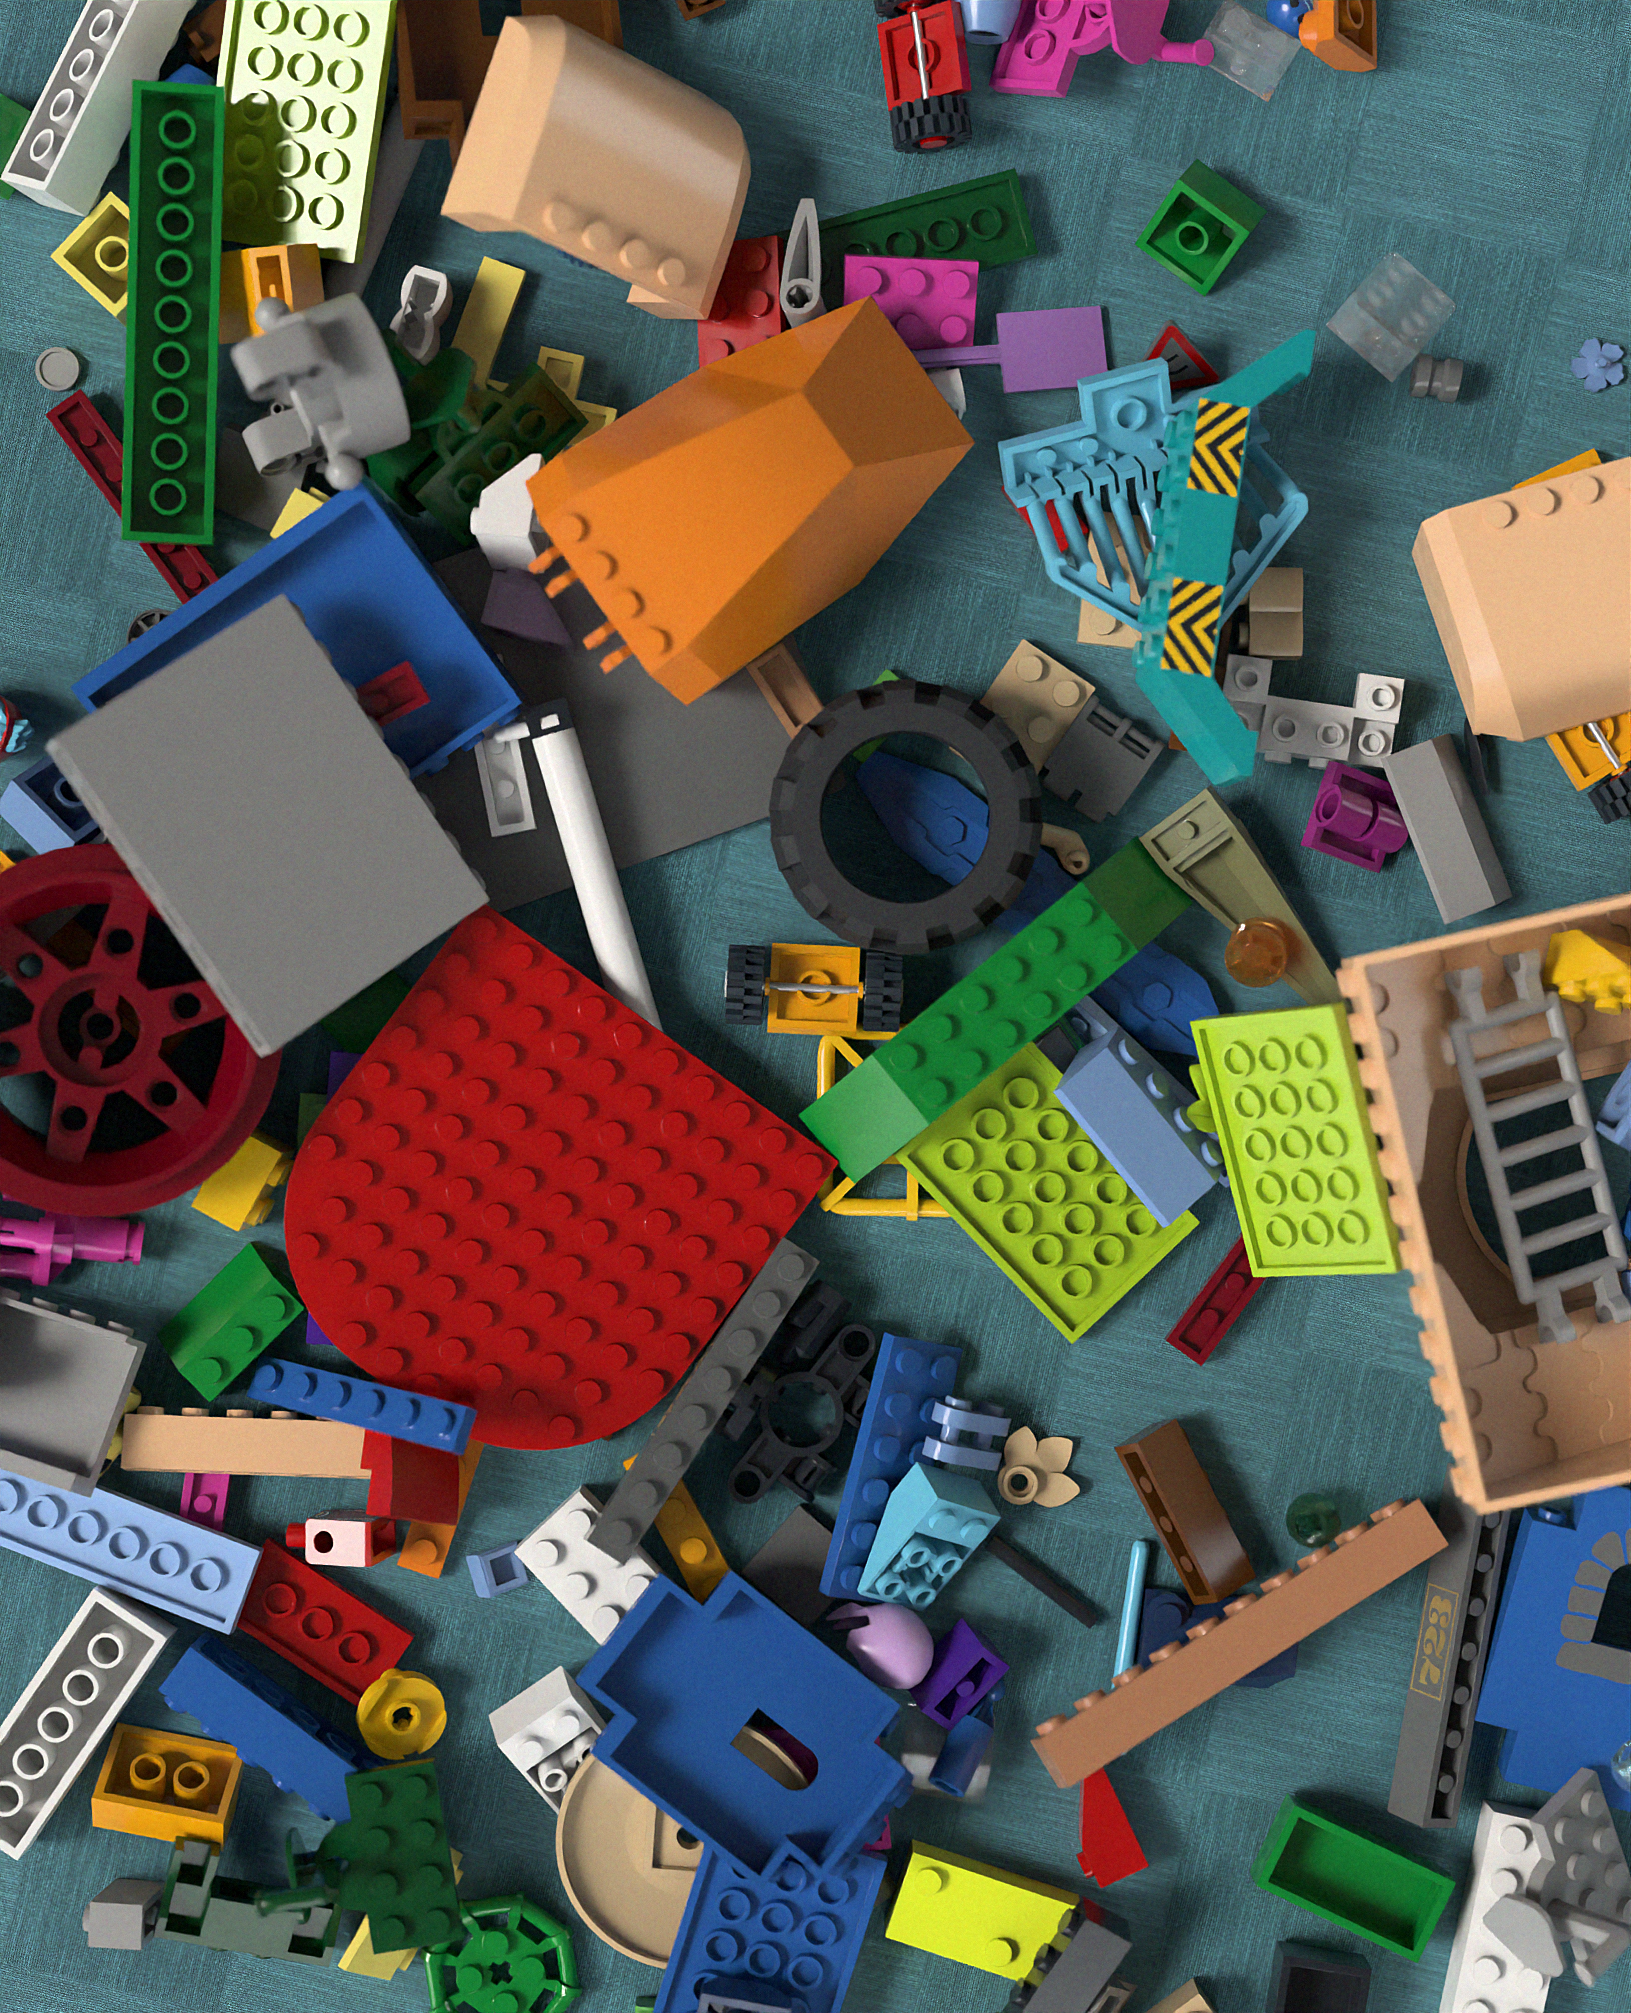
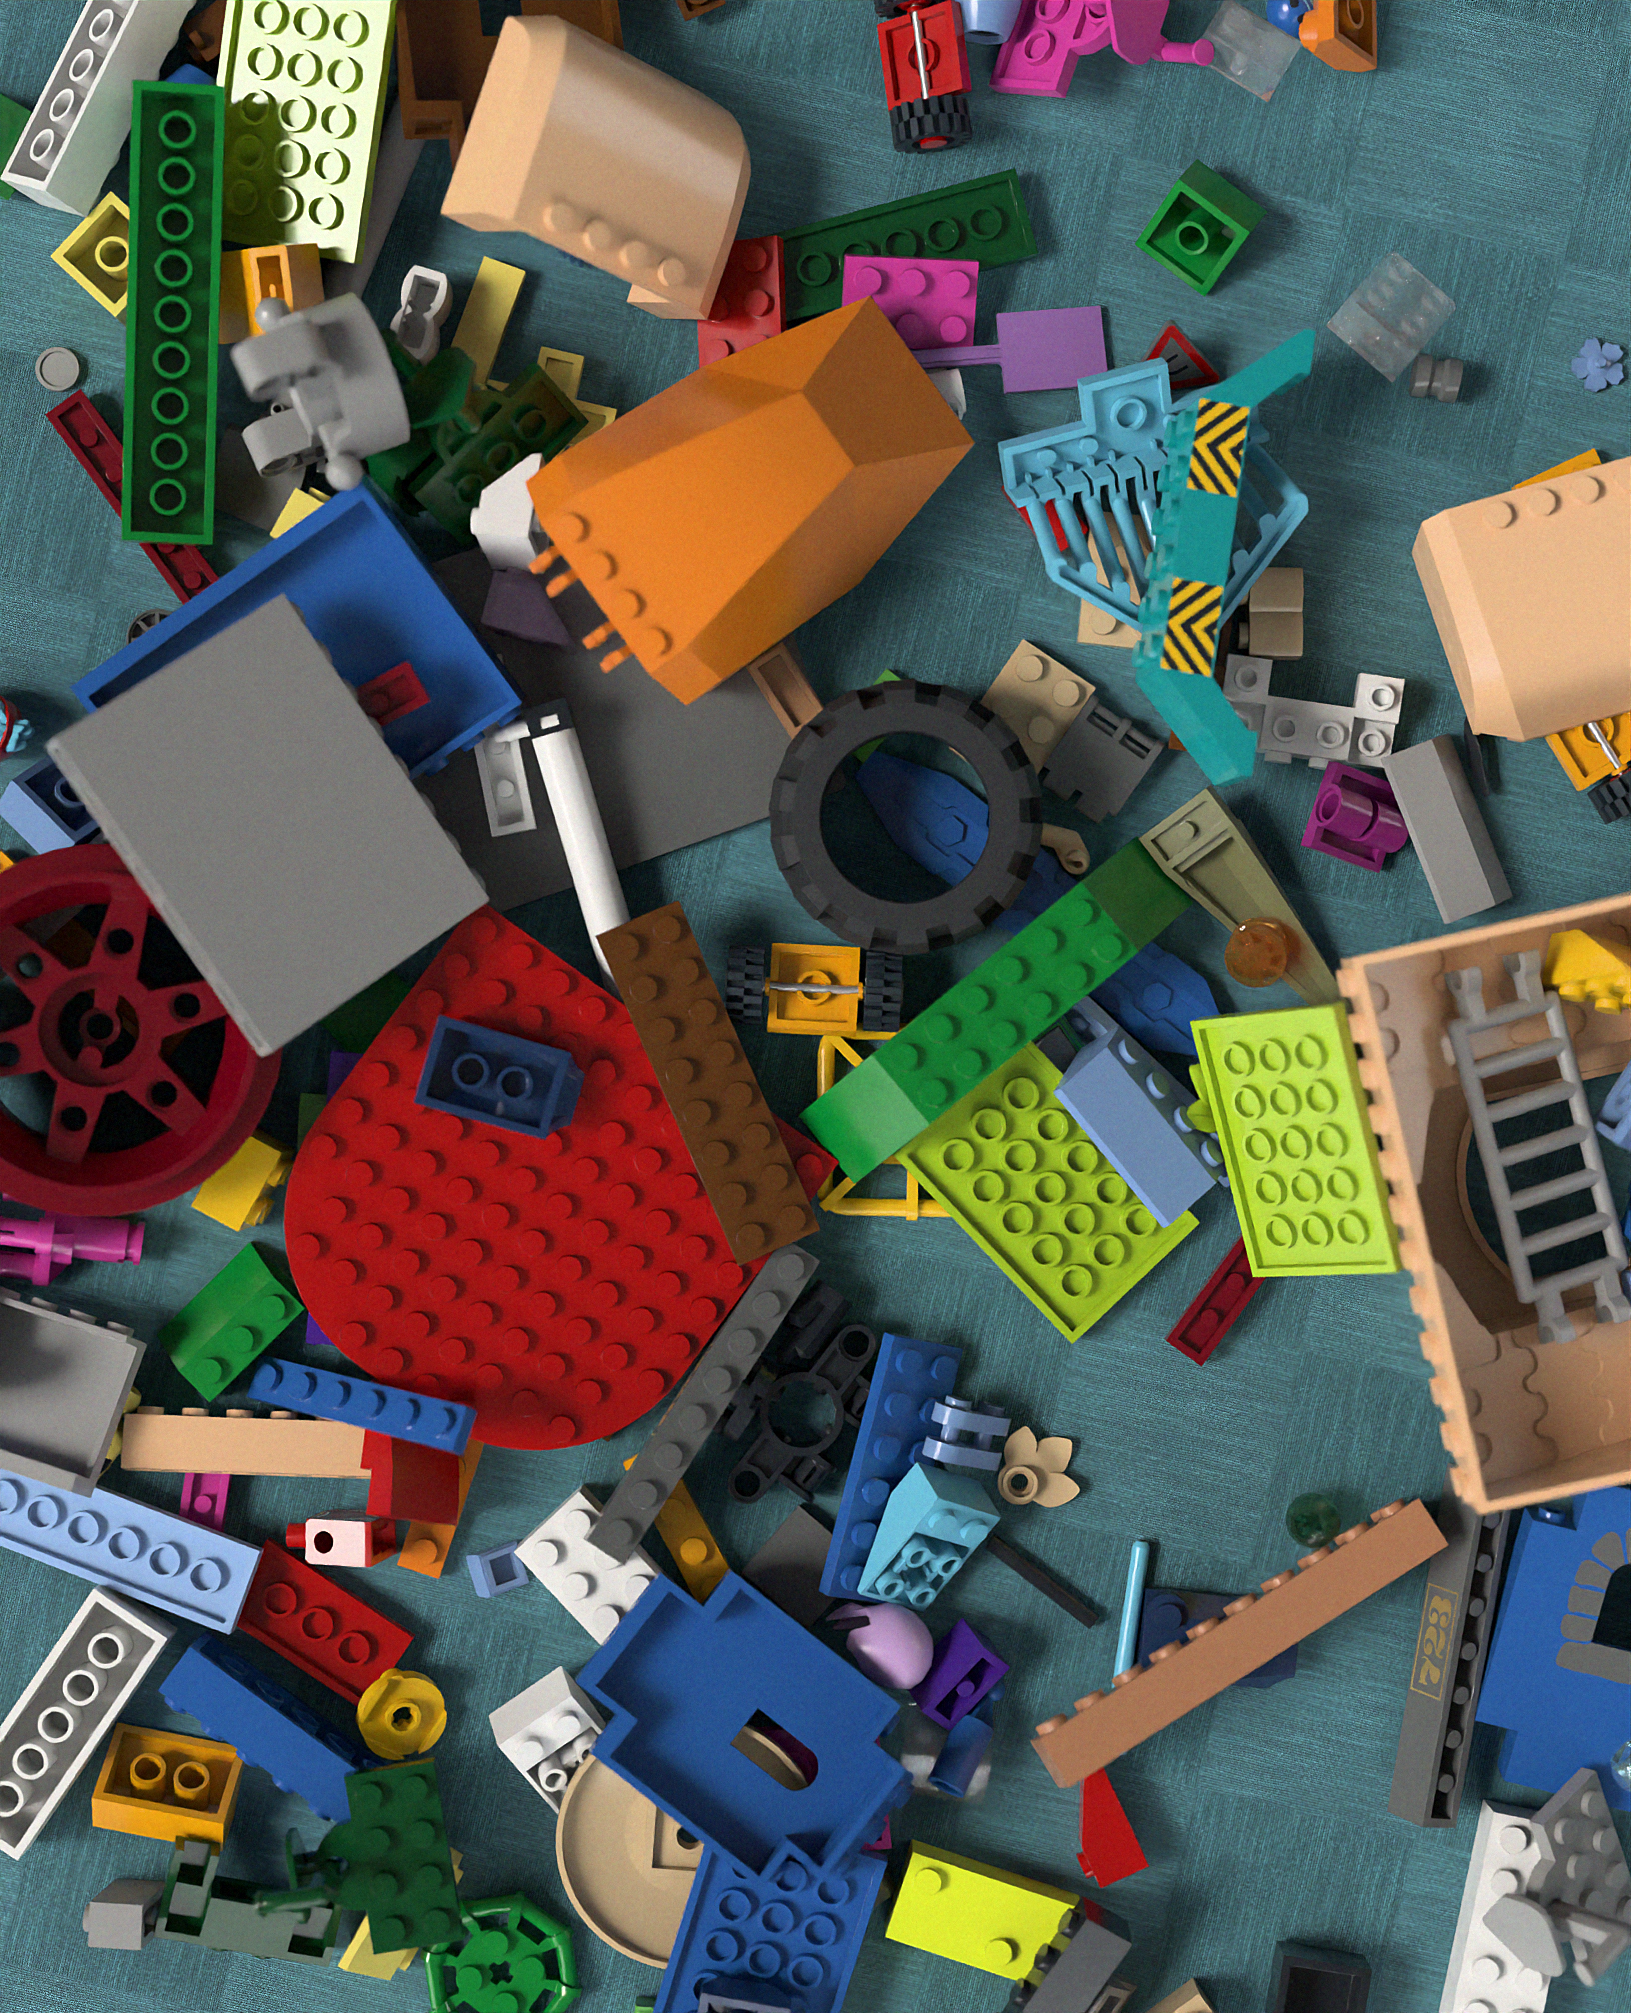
(498, 1078): none -> dark blue slope
(708, 1082): none -> reddish brown plate
(803, 268): light grey piece -> none
(1185, 1512): reddish brown brick -> none
(1352, 1877): green piece -> none

